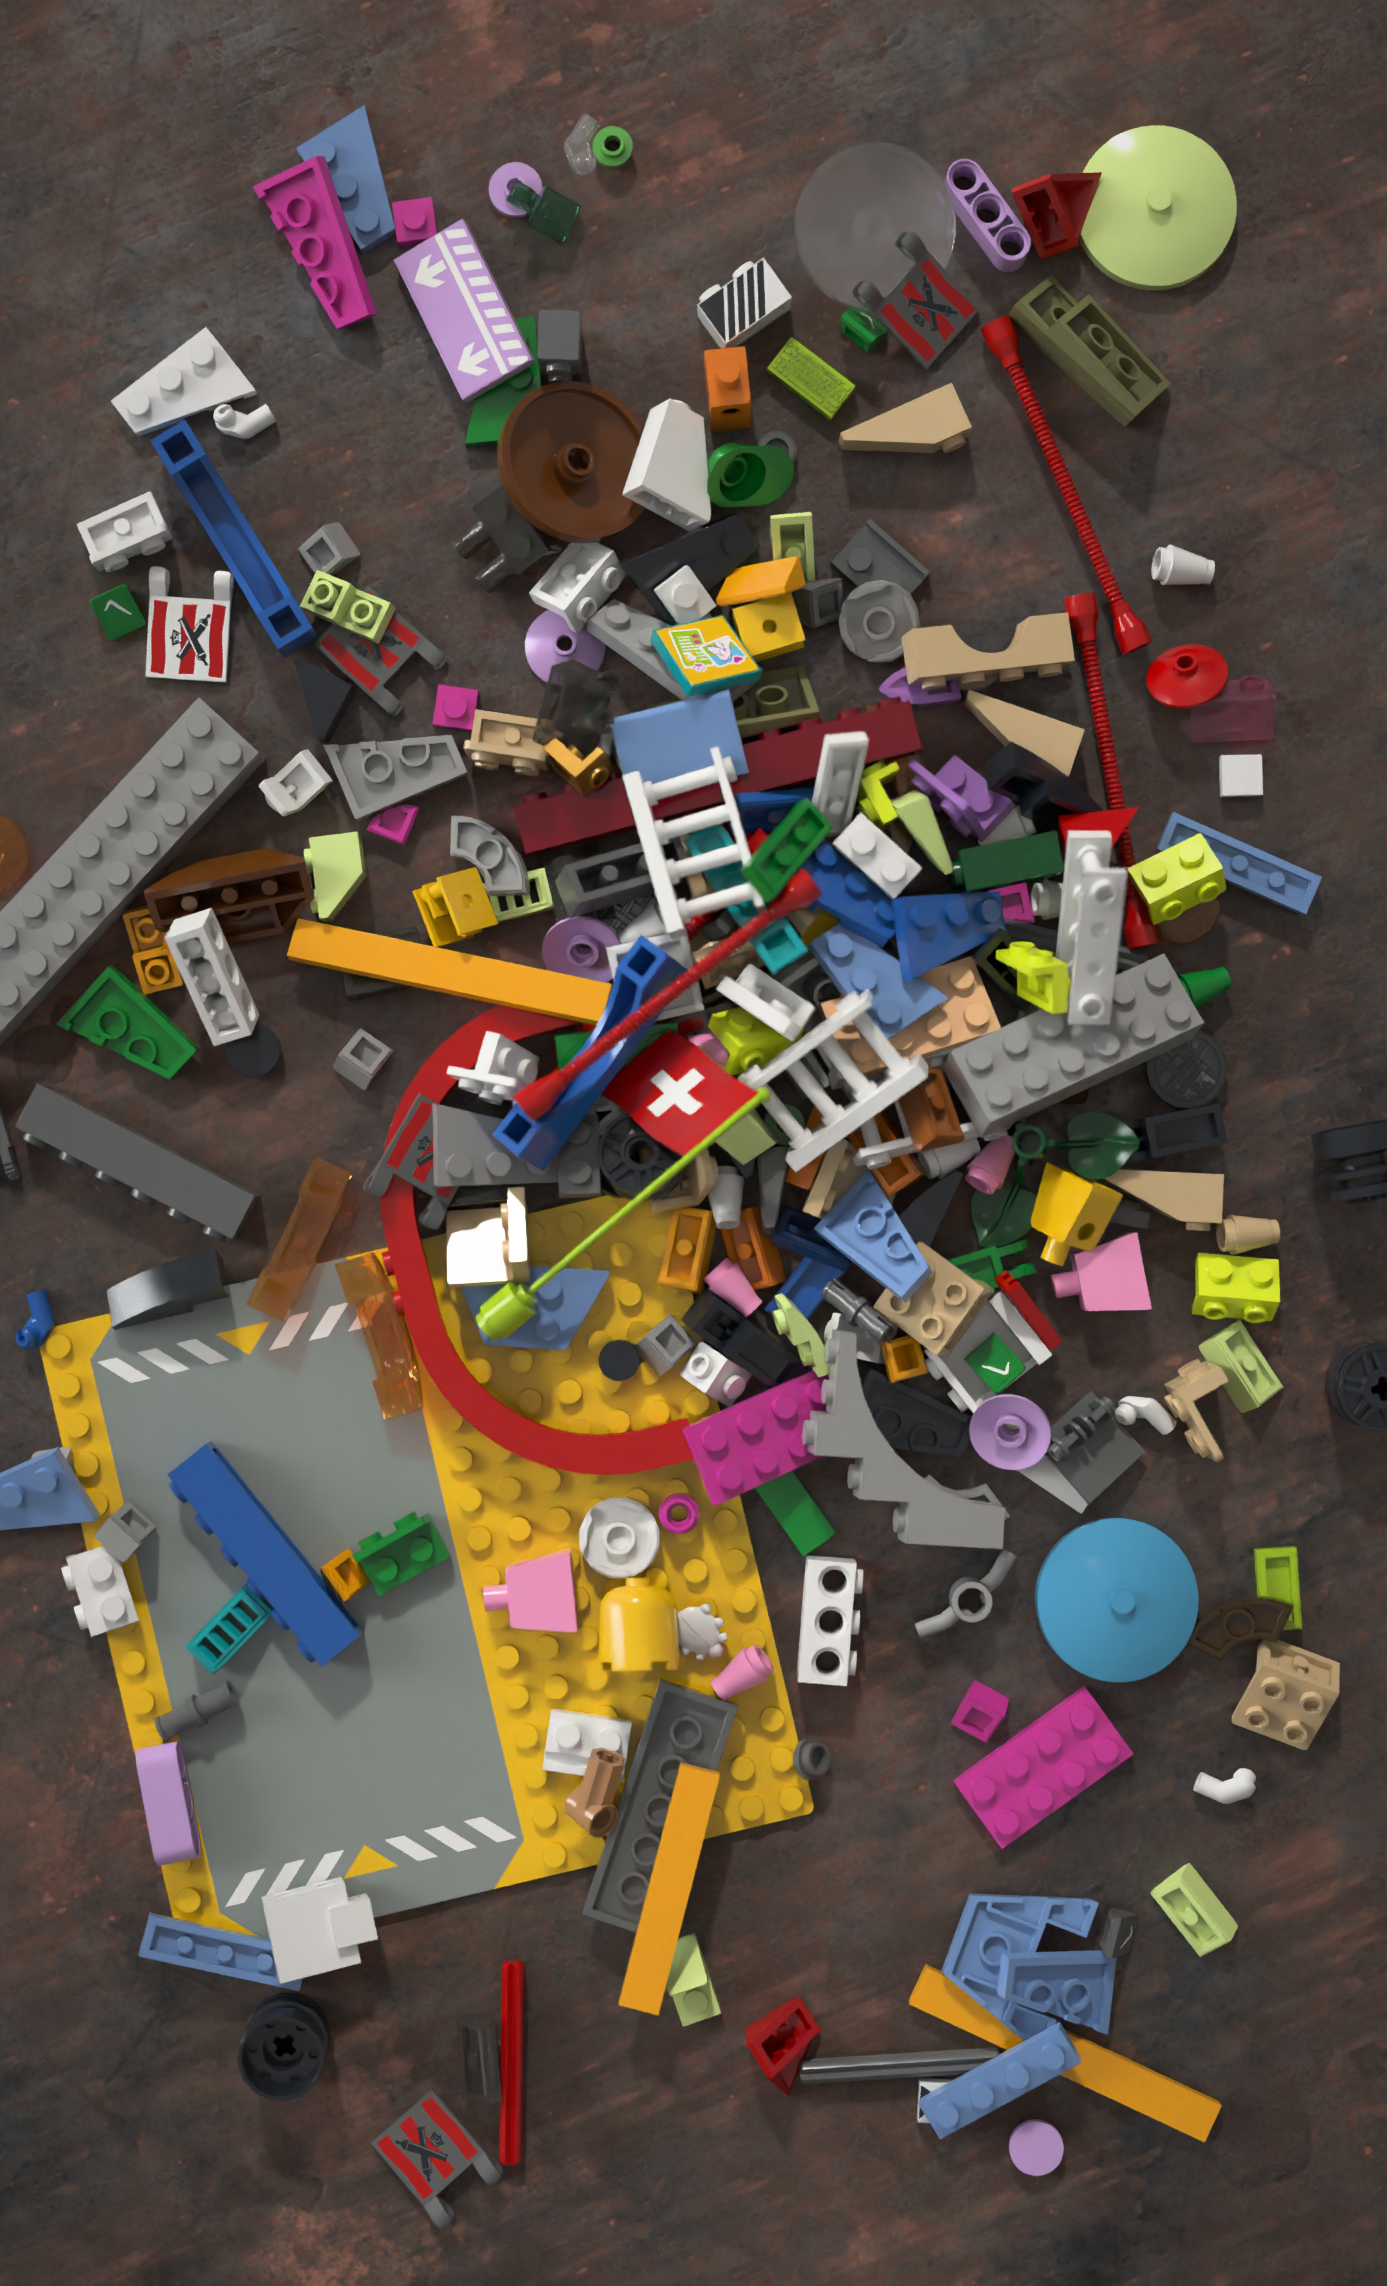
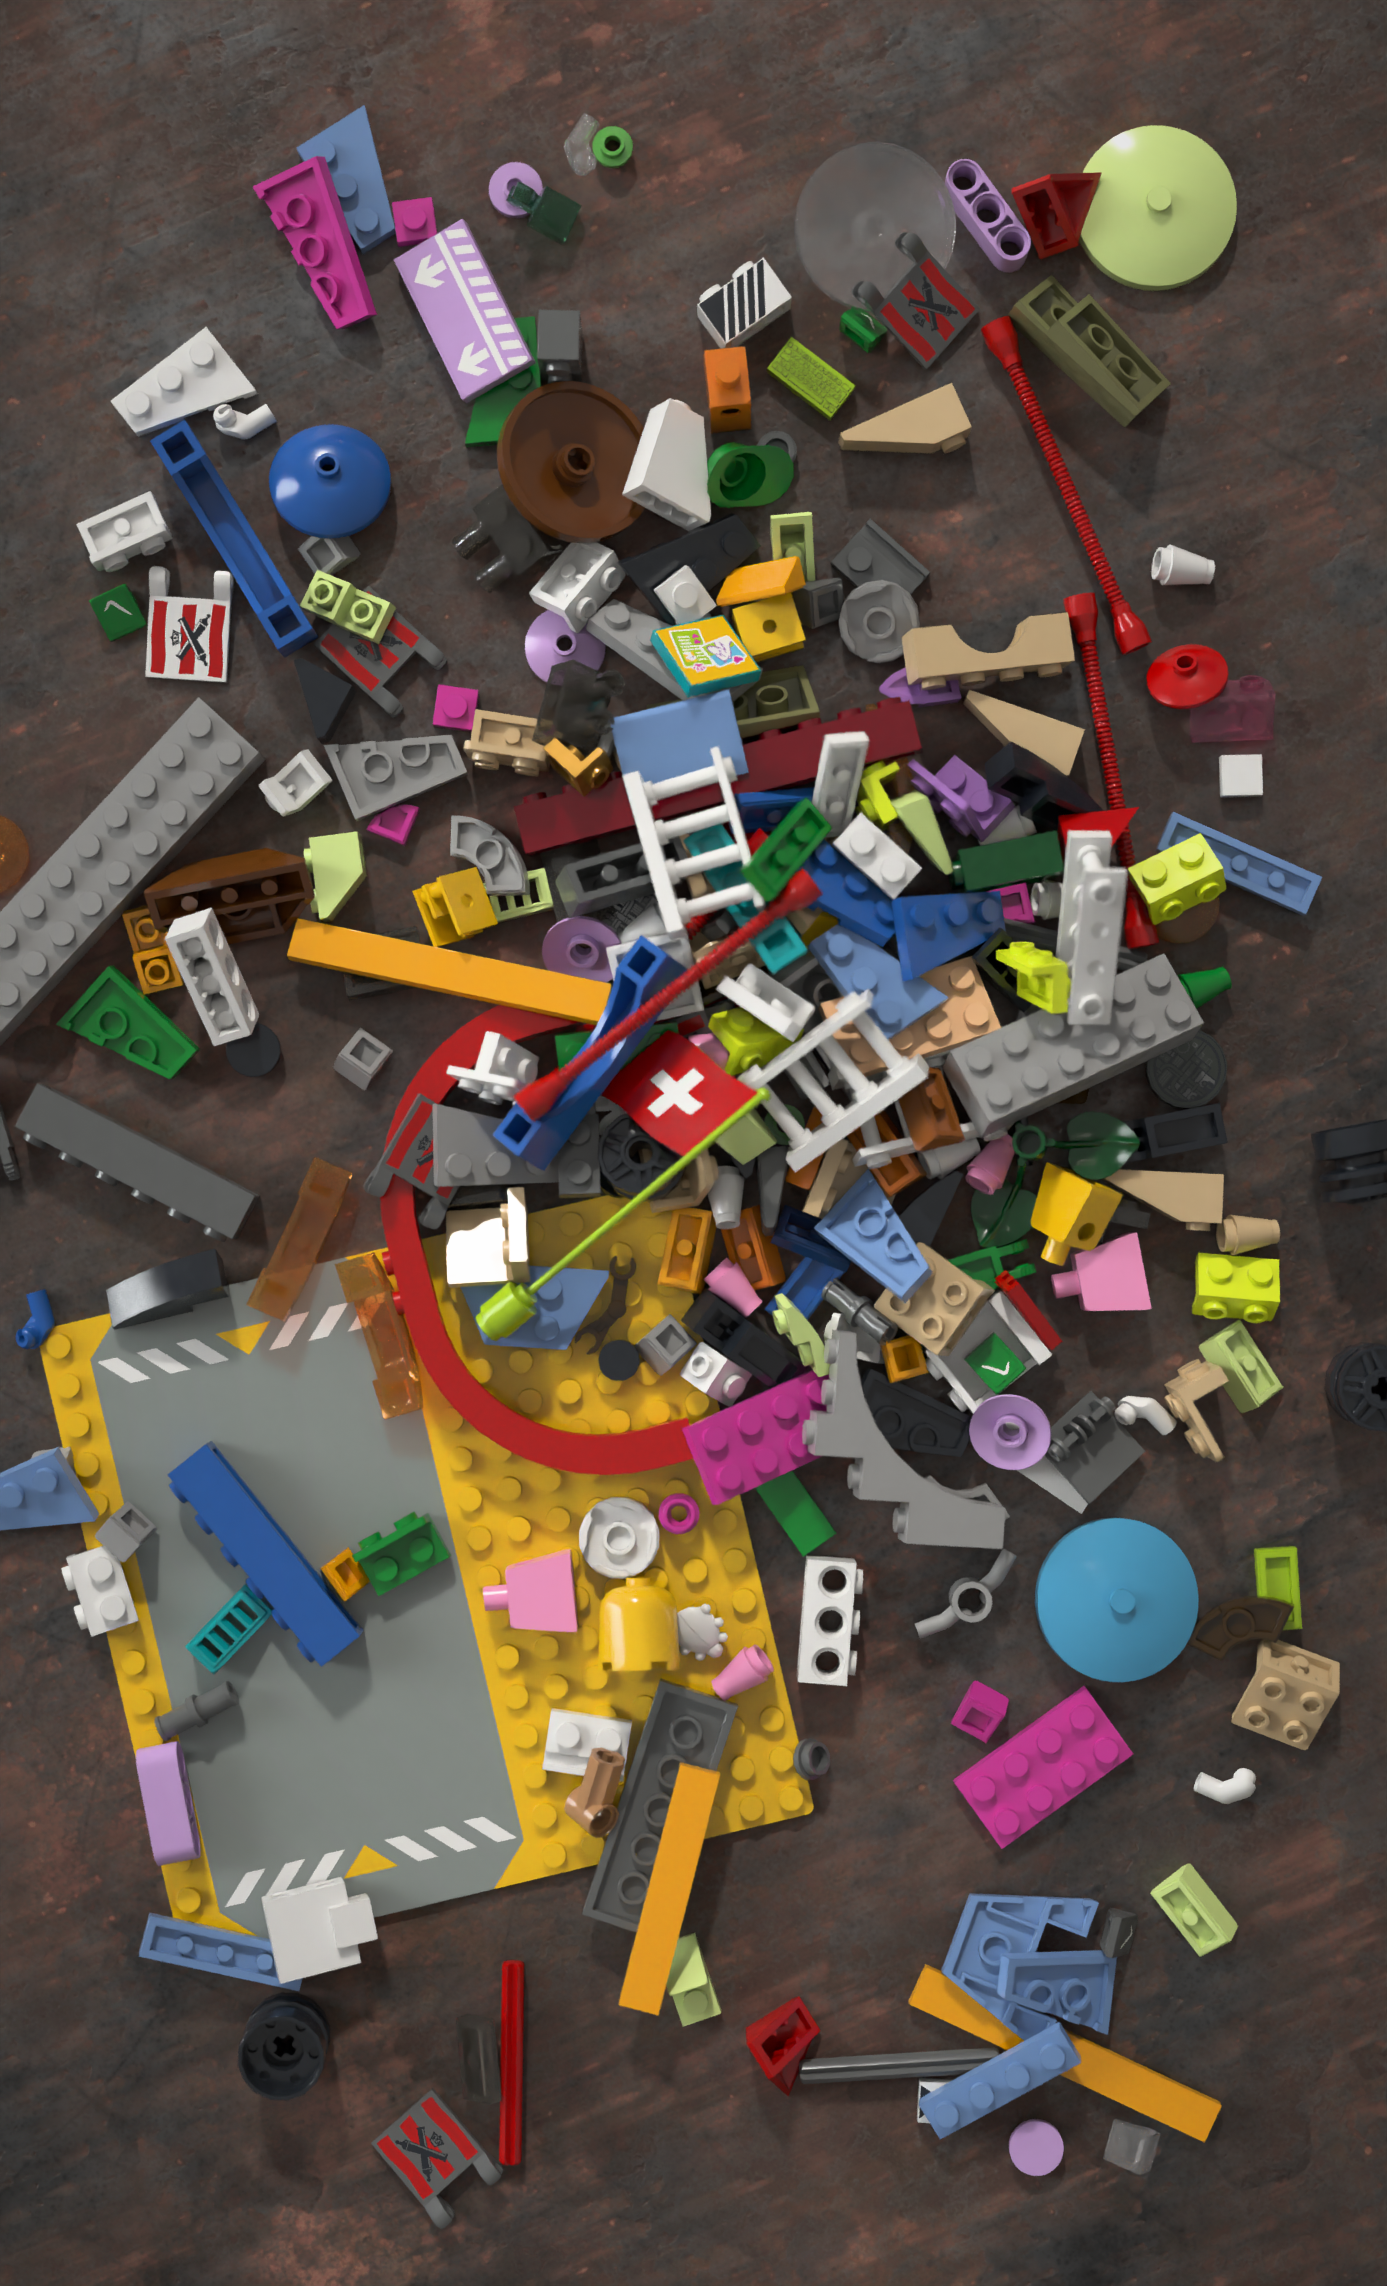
(335, 500): none -> blue dish
(615, 1309): none -> dark brown piece
(1131, 2146): none -> clear slope

